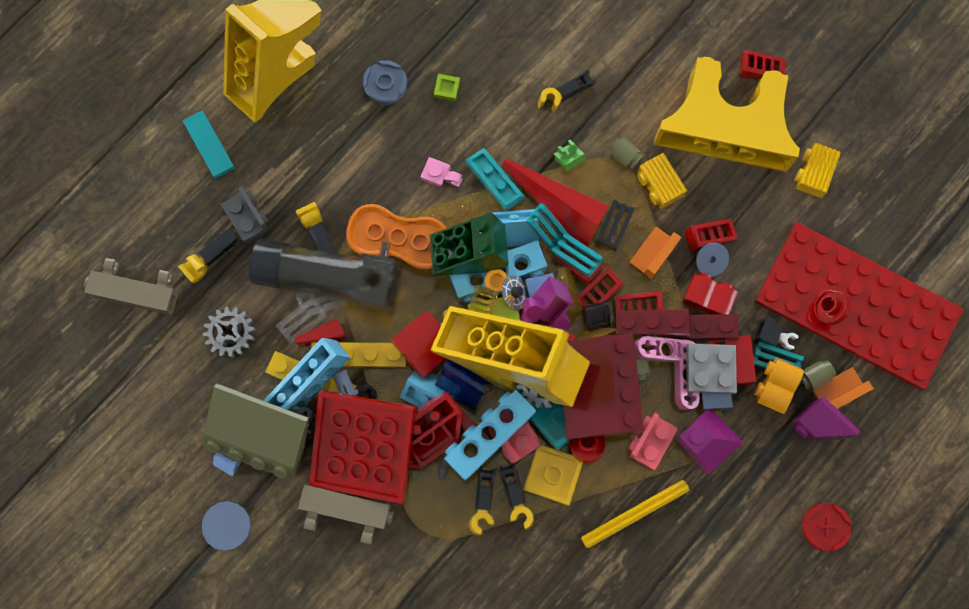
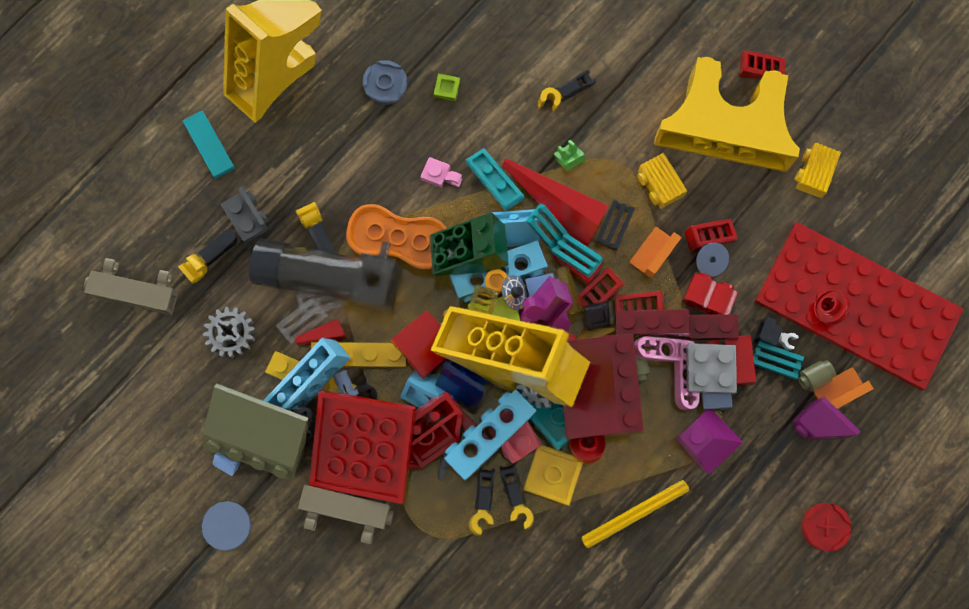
(626, 153): olive brick -> none
(652, 442): coral bracket -> none
(779, 385): light orange brick -> none

